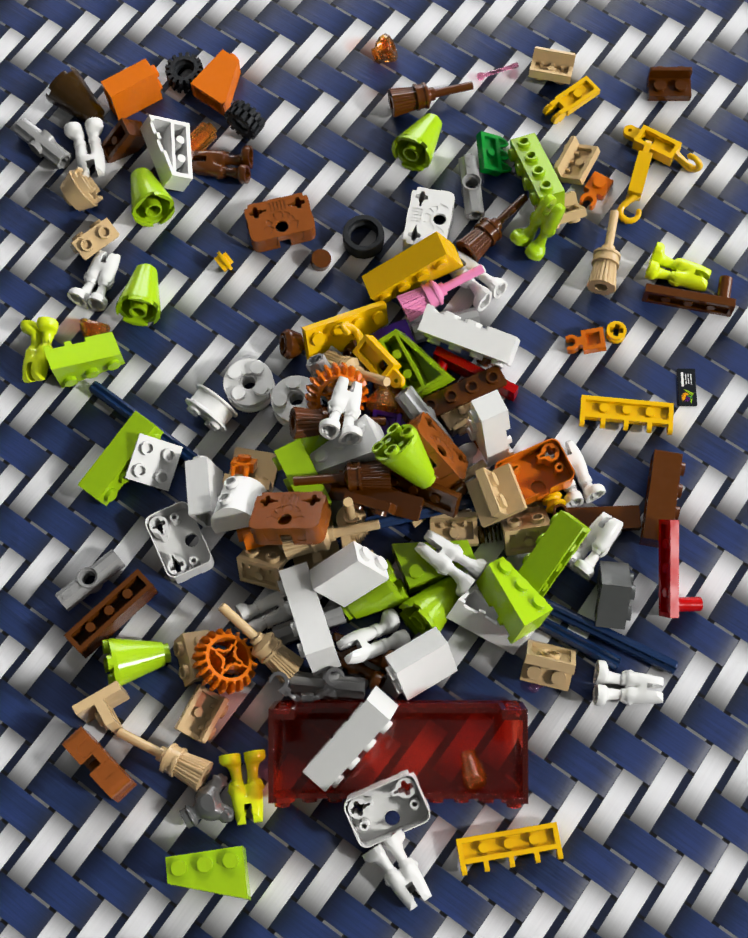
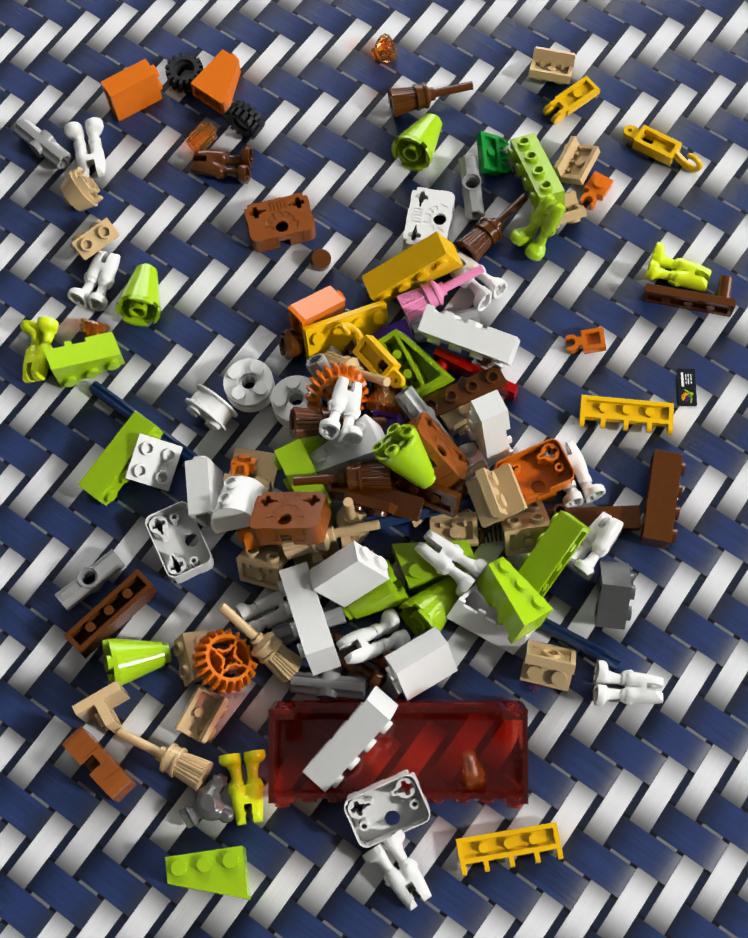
(74, 96): dark brown cone -> none
(123, 140): reddish brown slope -> none
(149, 199): lime cone -> none
(170, 150): white wedge -> none
(224, 261): yellow plate -> none
(307, 697): flat silver piece -> none
(316, 308): none -> slope
(358, 222): black tyre -> none
(481, 75): clear pink hinge -> none
(552, 500): yellow bush -> none
(605, 261): tan piece -> none
(609, 332): yellow bush -> none
(613, 638): dark blue axle -> none
(636, 183): yellow piece -> none
(669, 83): reddish brown bracket -> none
(669, 601): red piece -> none

